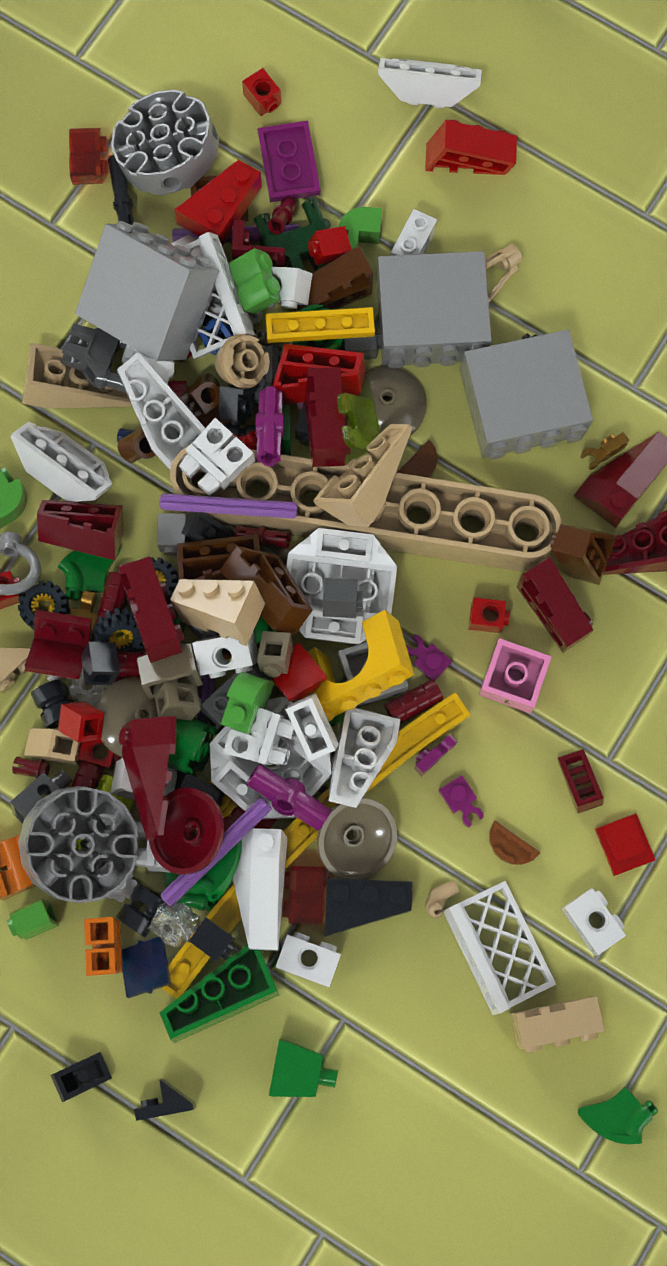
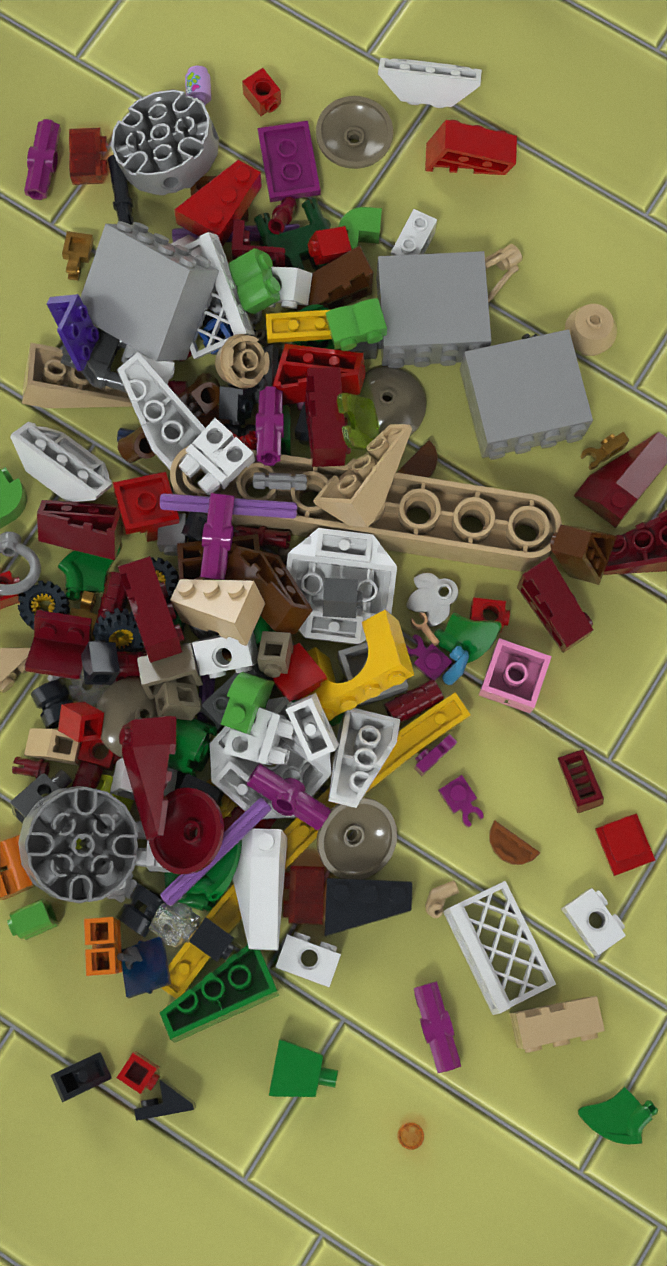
(42, 159): none -> magenta piece
(74, 327): none -> dark purple bracket
(76, 250): none -> pearl gold plate
(129, 956): none -> dark grey hand
(139, 1073): none -> red brick
(140, 504): none -> red bracket
(198, 83): none -> lavender brick
(217, 536): none -> magenta piece
(280, 481): none -> light grey axle
(354, 119): none -> dark tan dish
(356, 324): none -> bright green brick
(402, 1140): none -> clear orange bush
(425, 628): none -> light nougat hand
(429, 600): none -> white plate
(437, 1027): none -> magenta piece
(457, 669): none -> dark azure arm
(471, 635): none -> green arm
(591, 329): none -> tan cone

